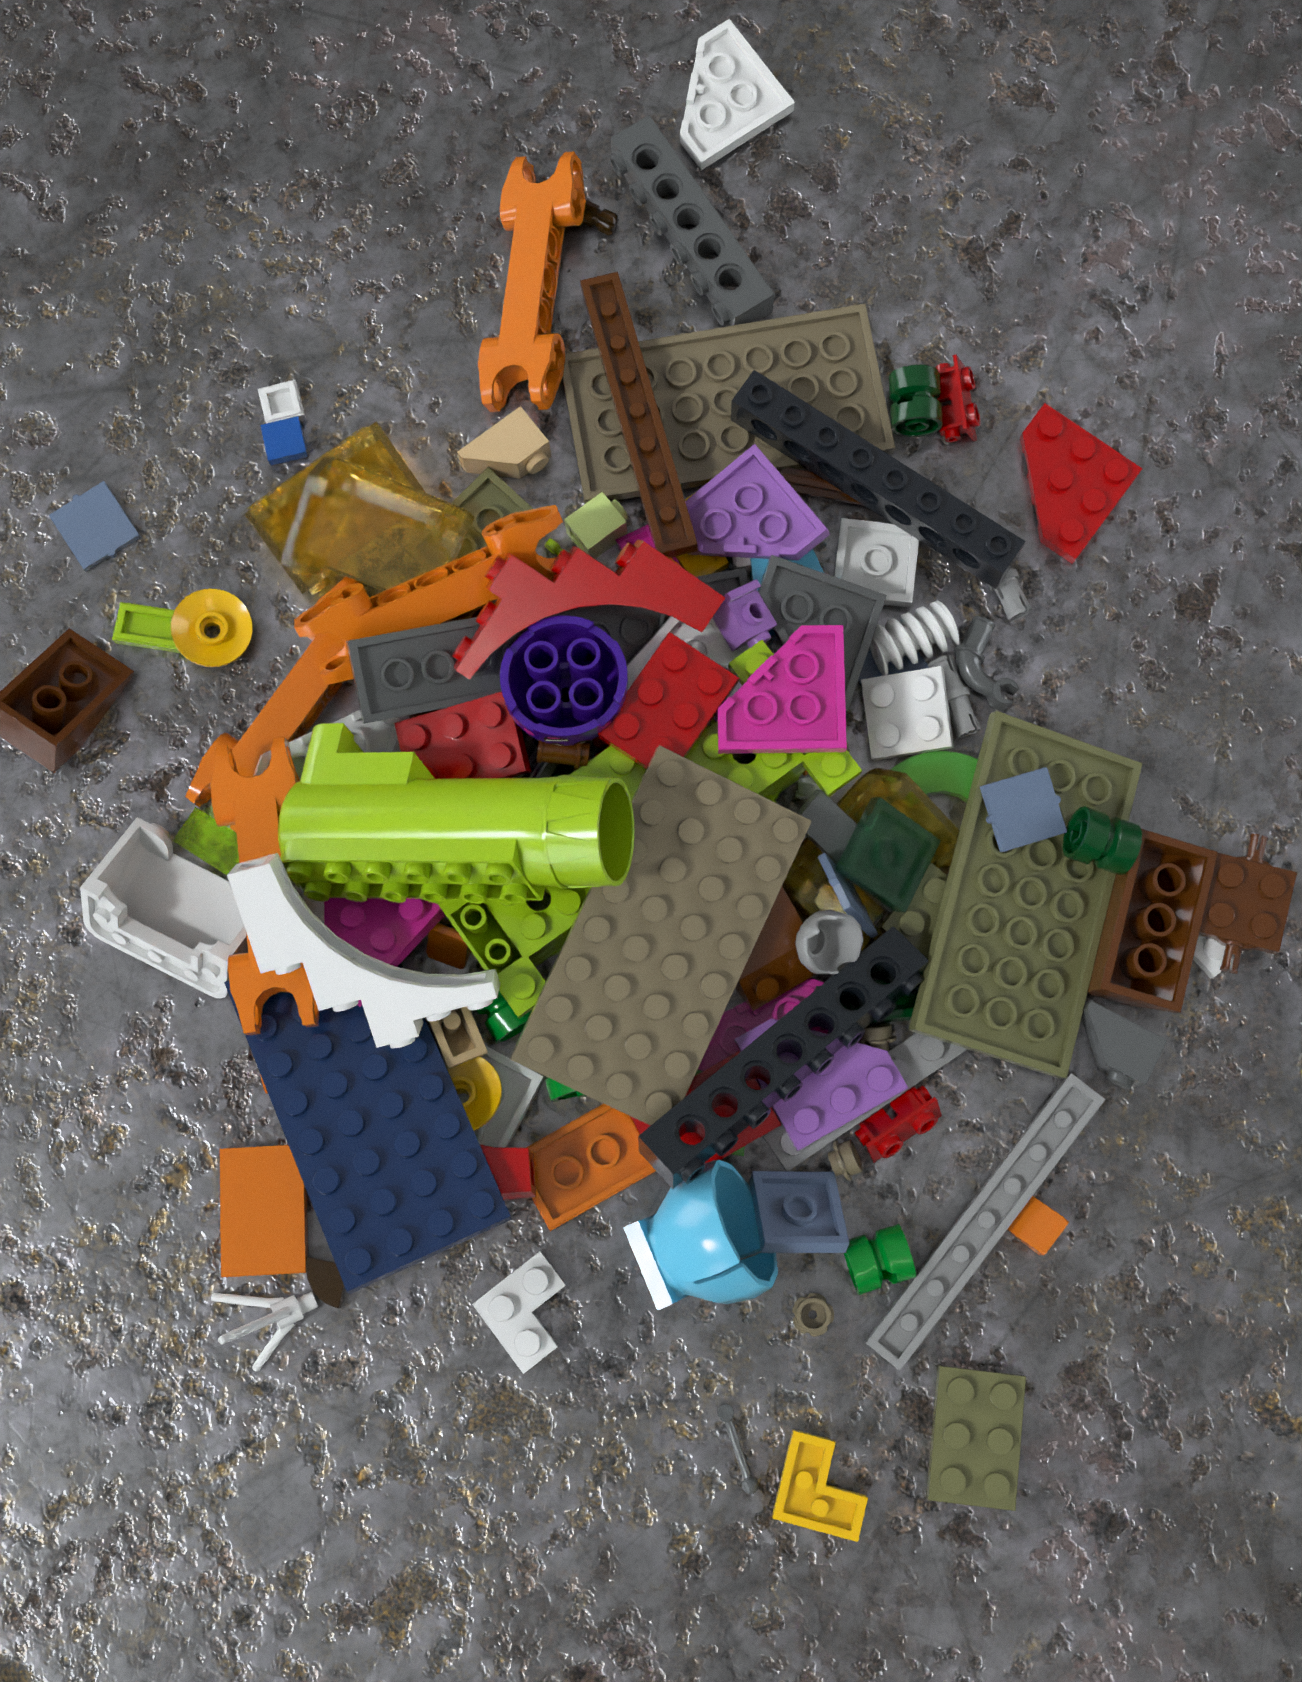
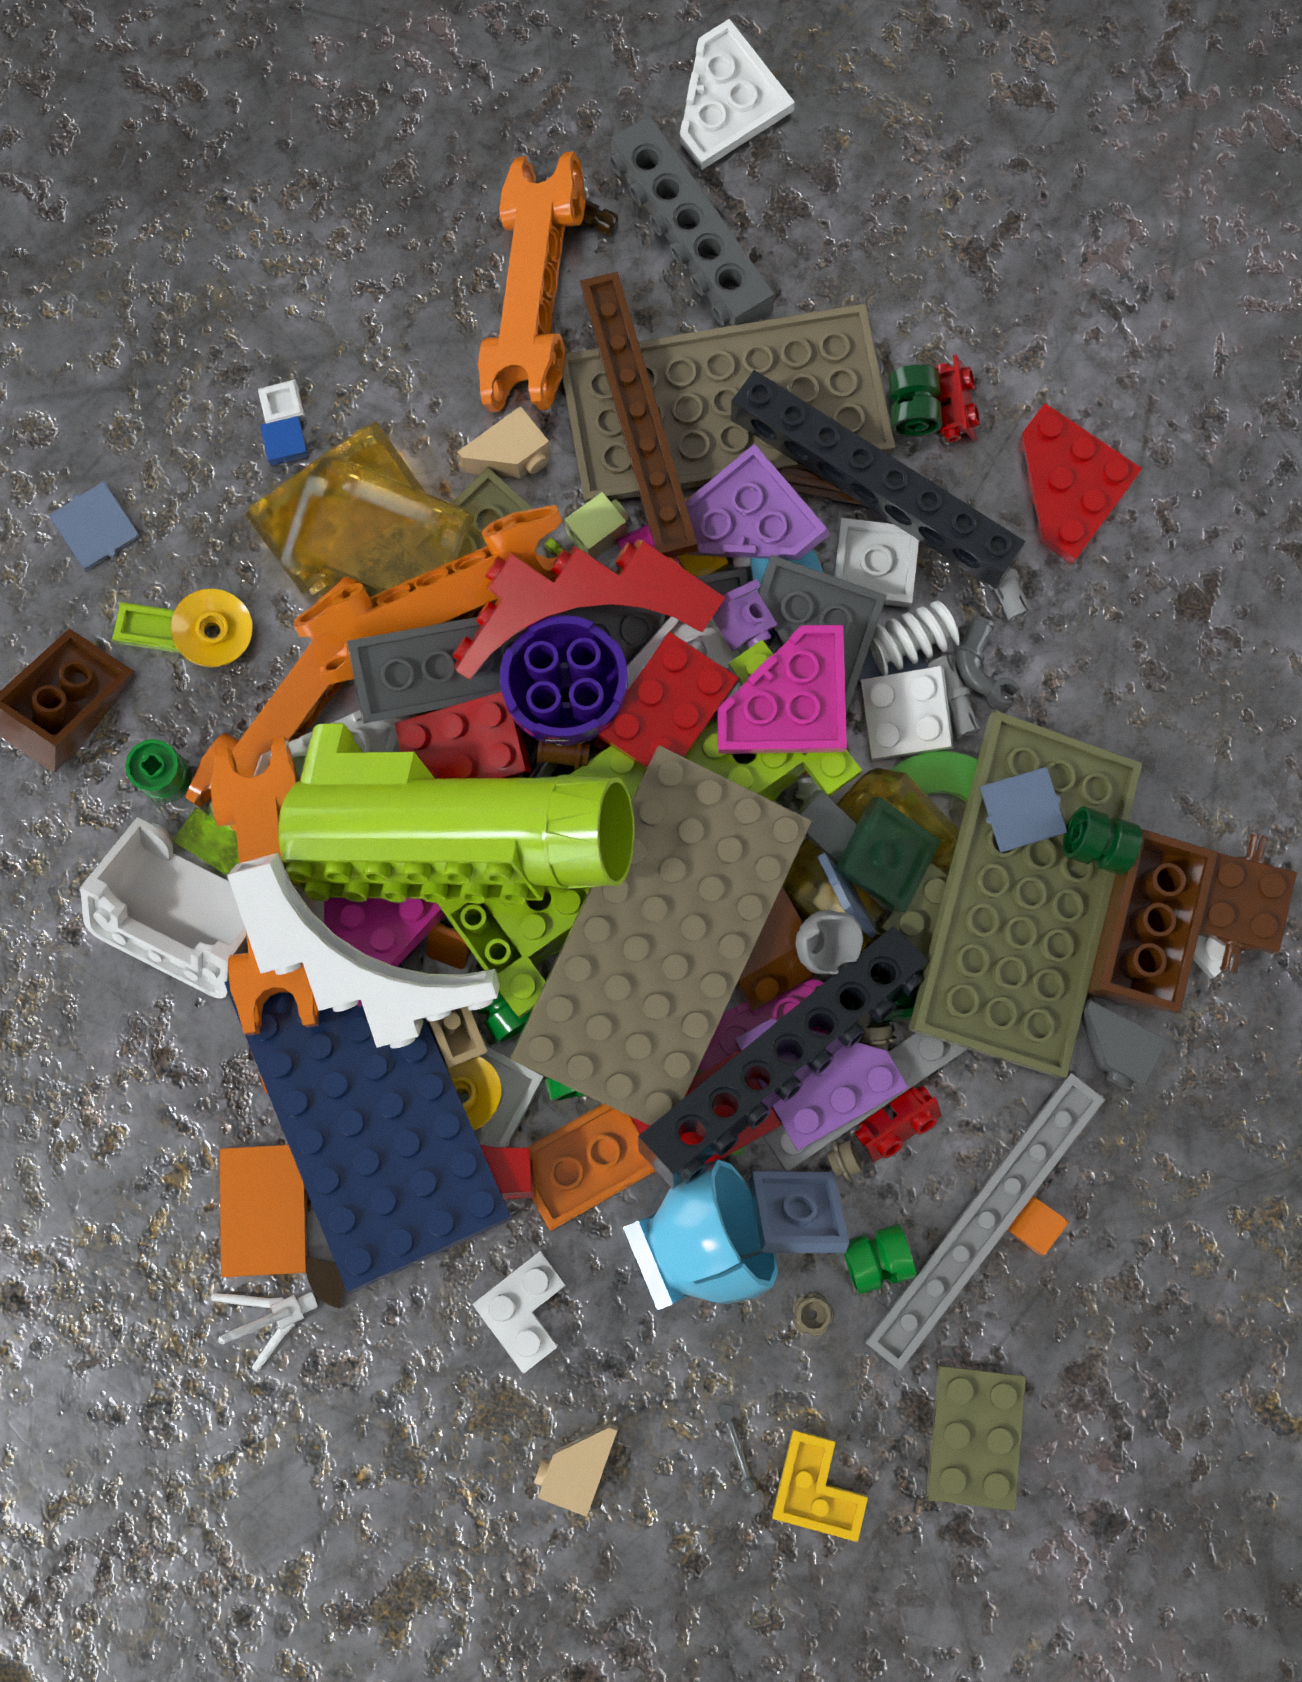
(158, 771): none -> green wheel
(576, 1471): none -> tan slope

